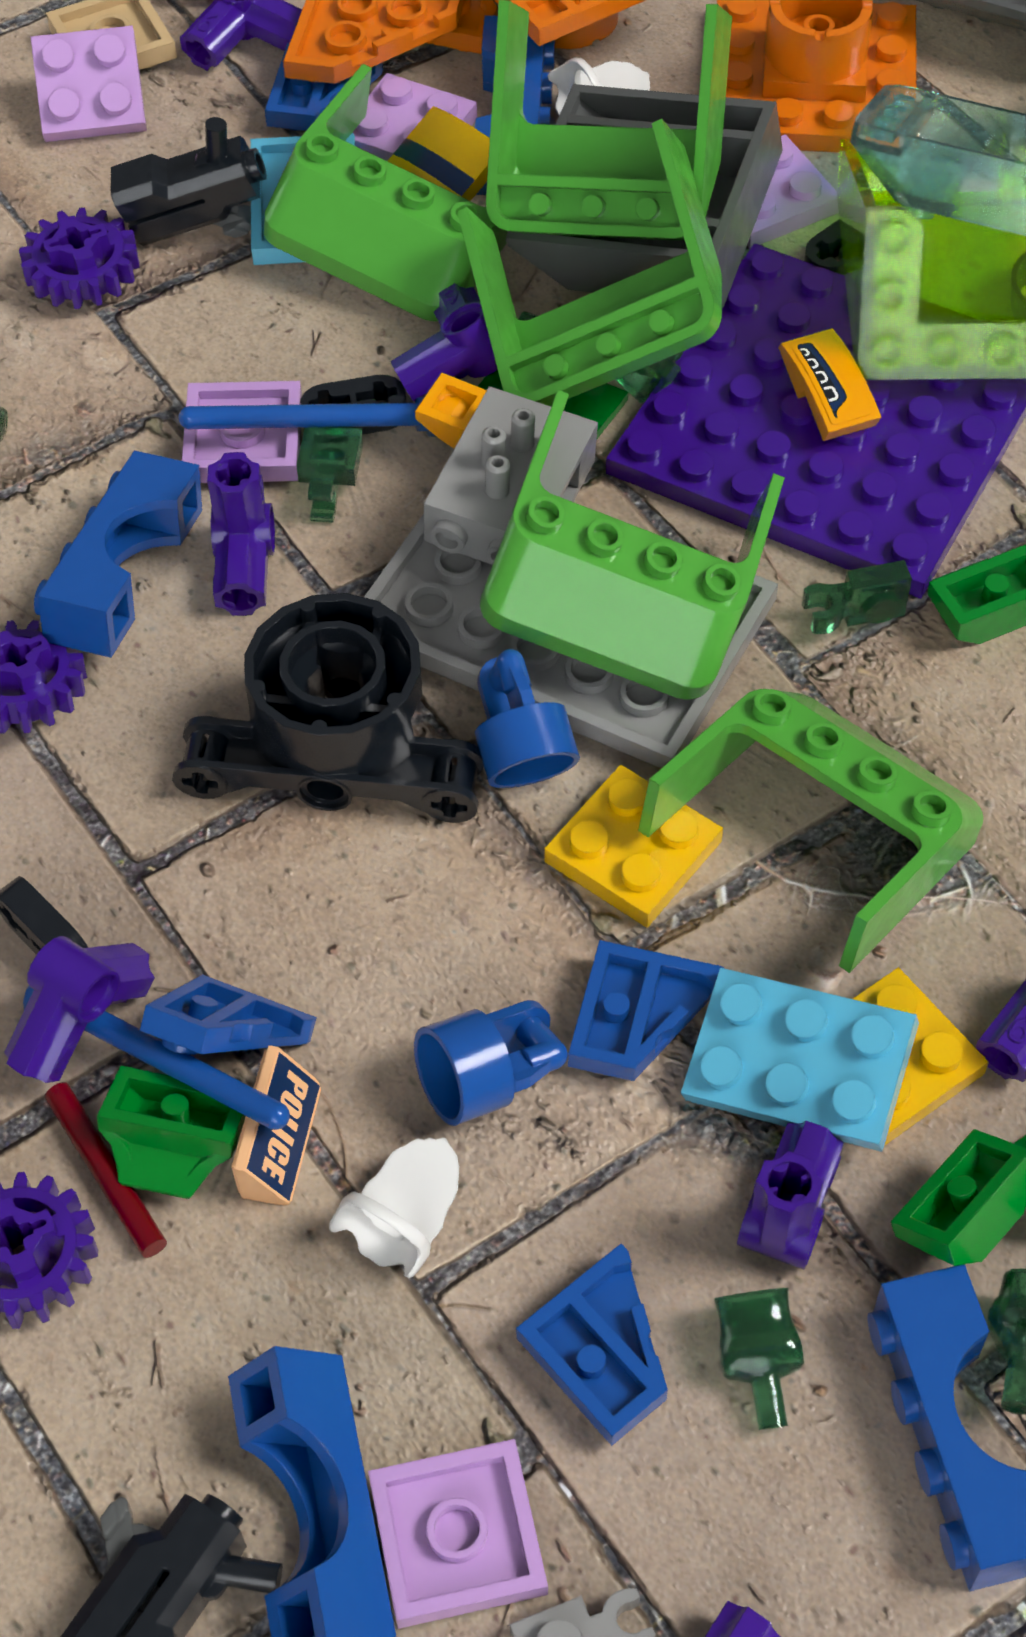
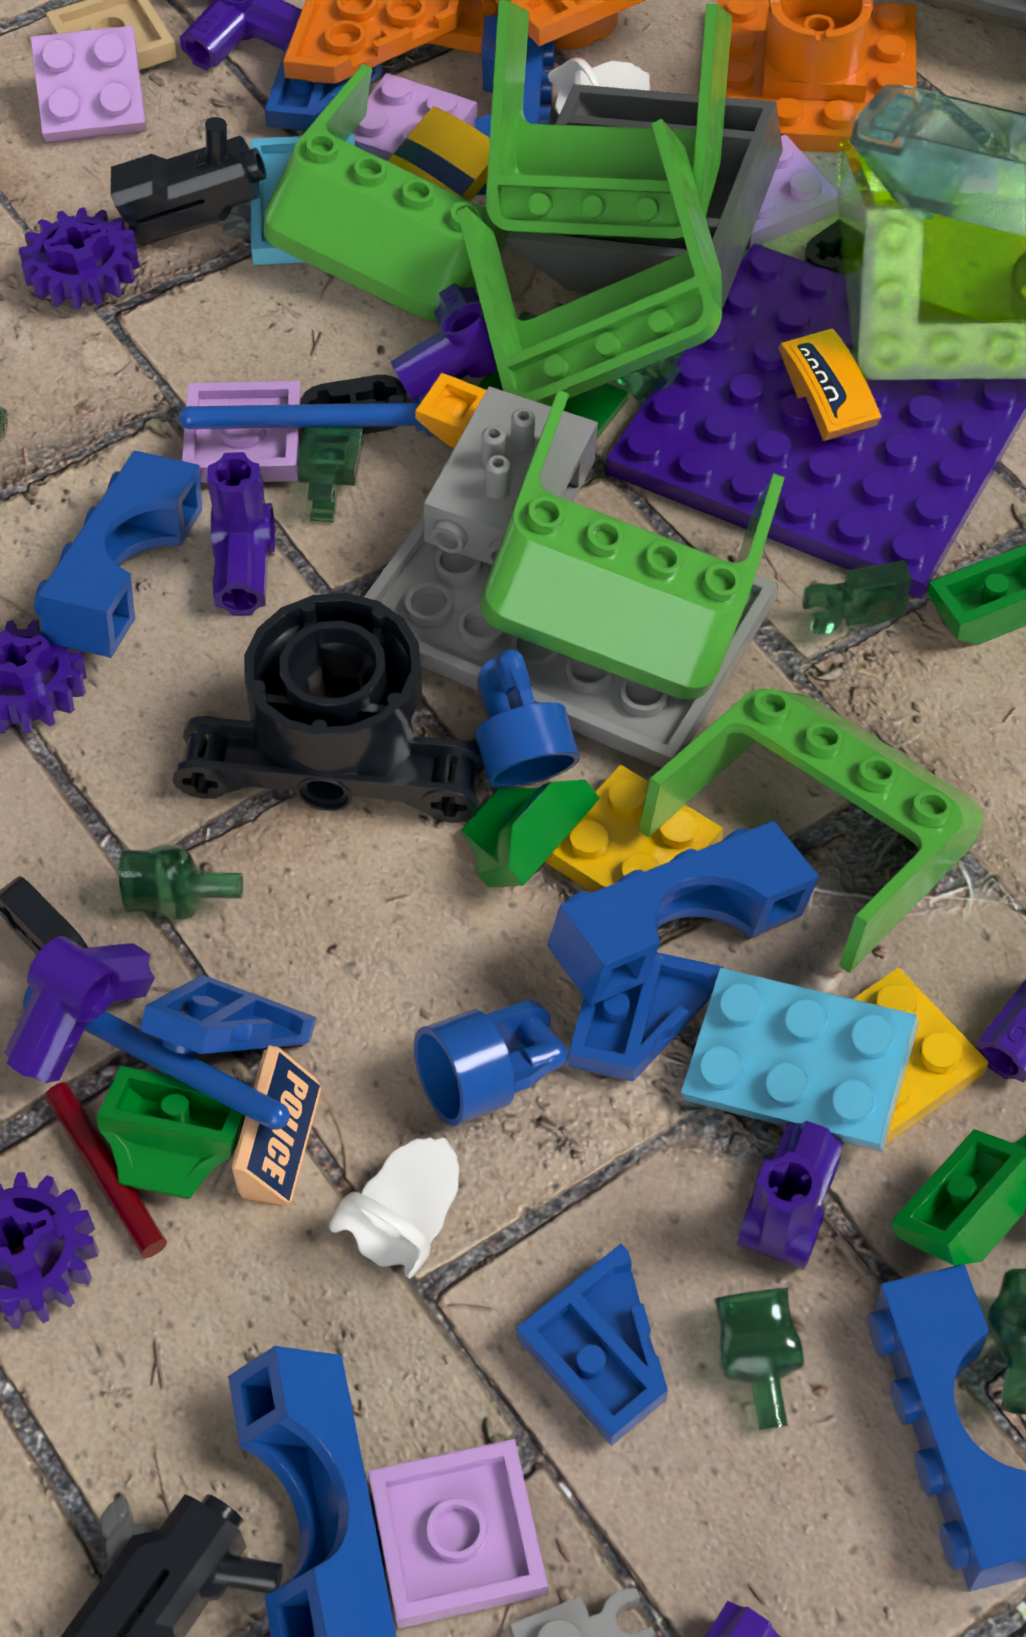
(169, 882): none -> clear green piece
(524, 827): none -> green slope
(745, 880): none -> blue arch

